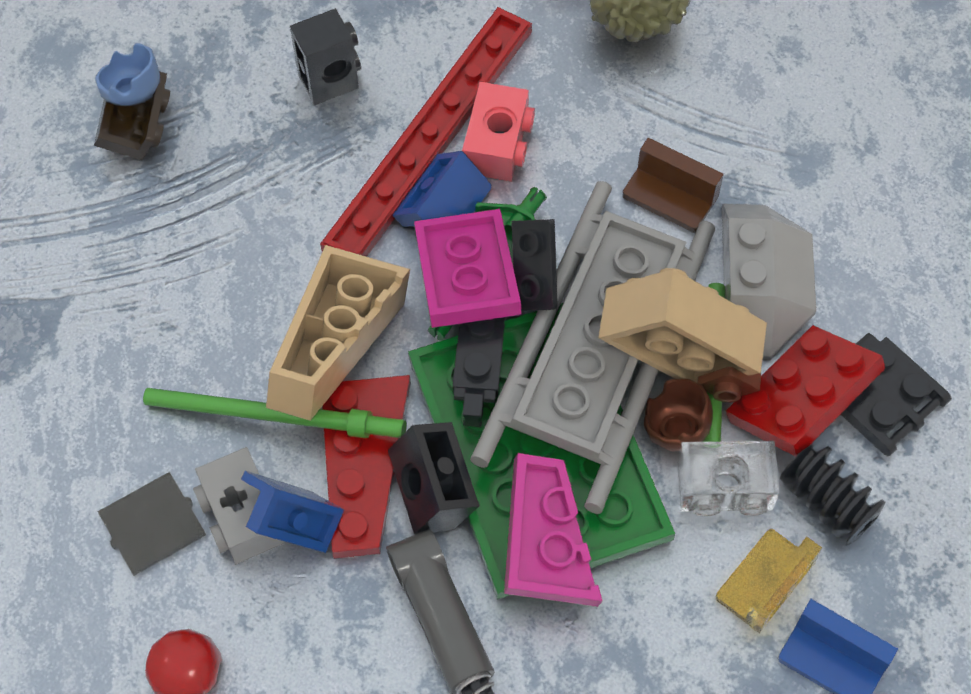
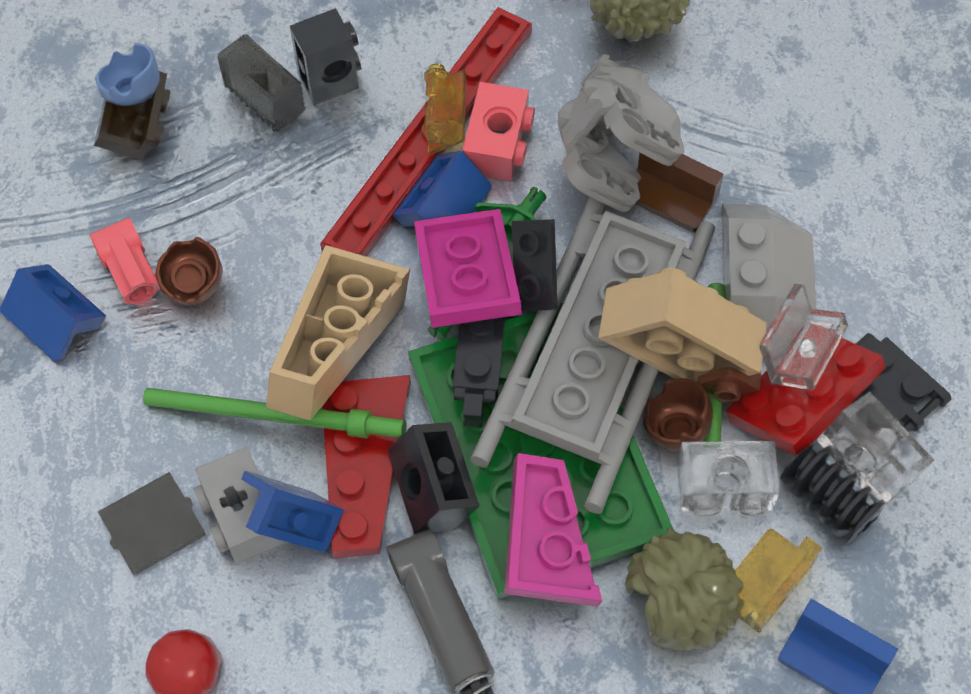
(49, 309): none -> blue panel
(122, 253): none -> coral piece
(189, 271): none -> copper hair
(261, 83): none -> clear smoke brick
(445, 109): none -> clear yellow hinge
(622, 104): none -> light grey animal
(688, 590): none -> olive hair
(801, 341): none -> clear panel
(875, 448): none -> clear brick

